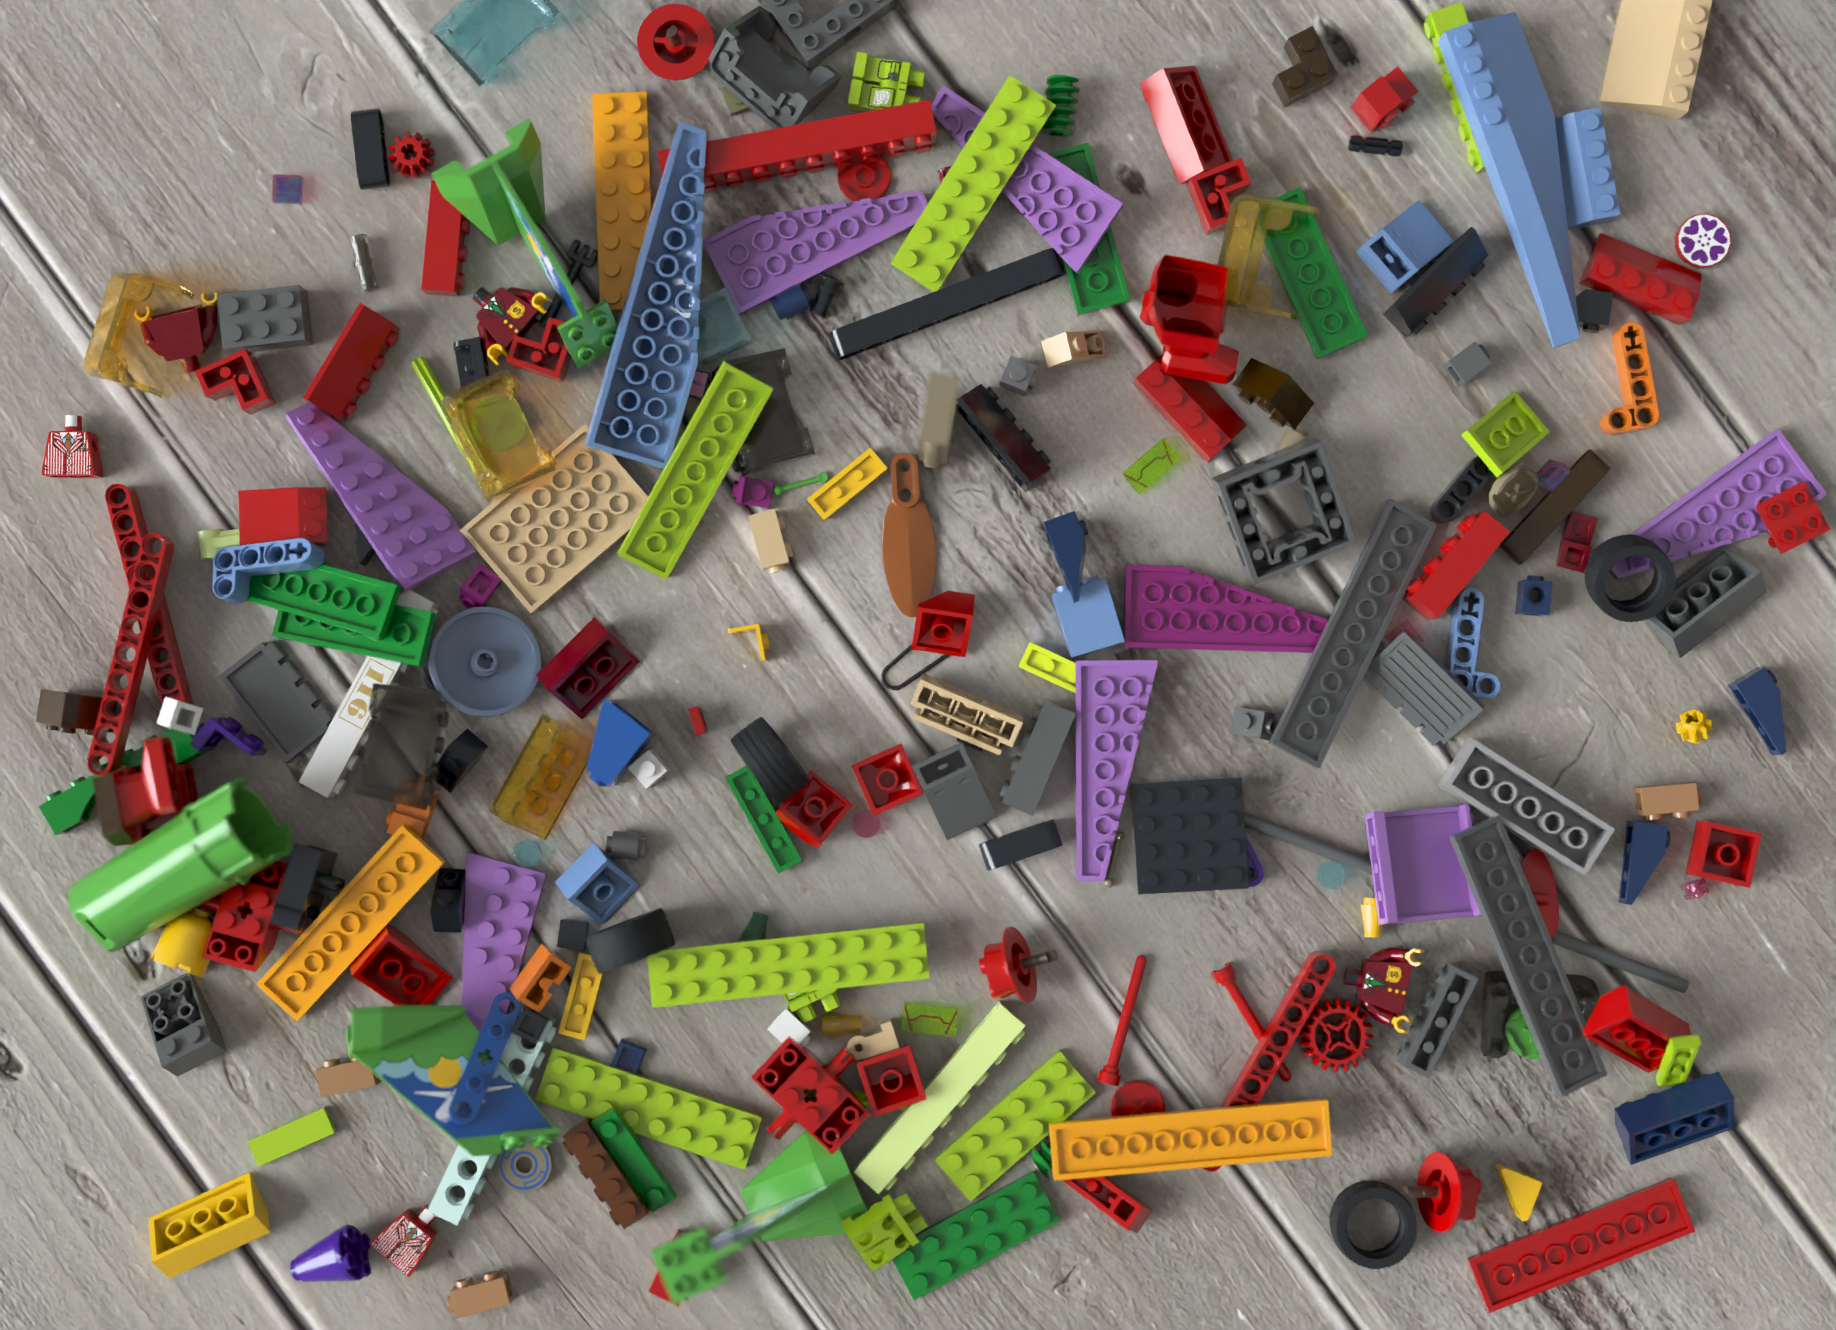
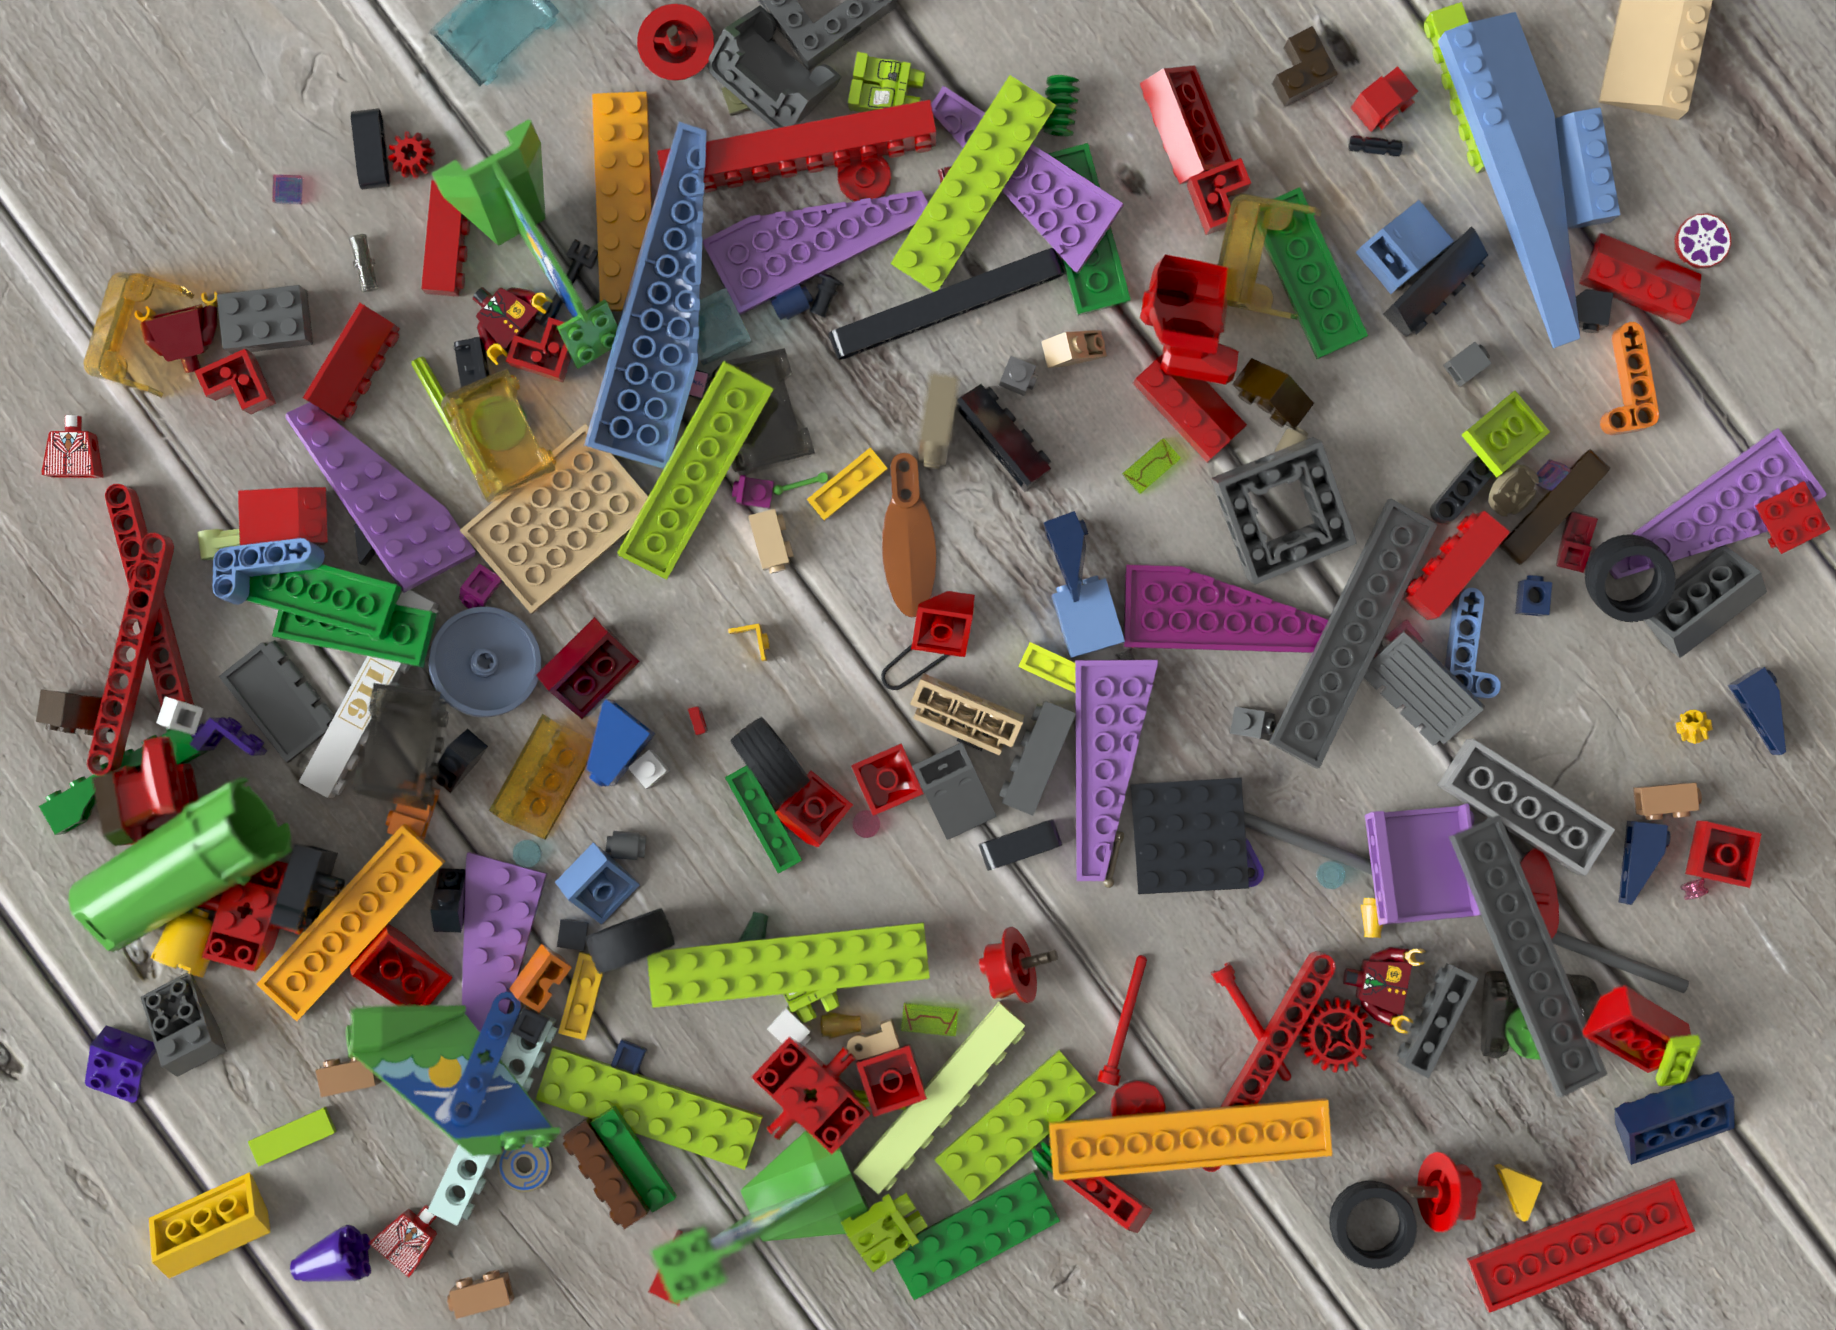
(118, 1063): none -> dark purple bracket

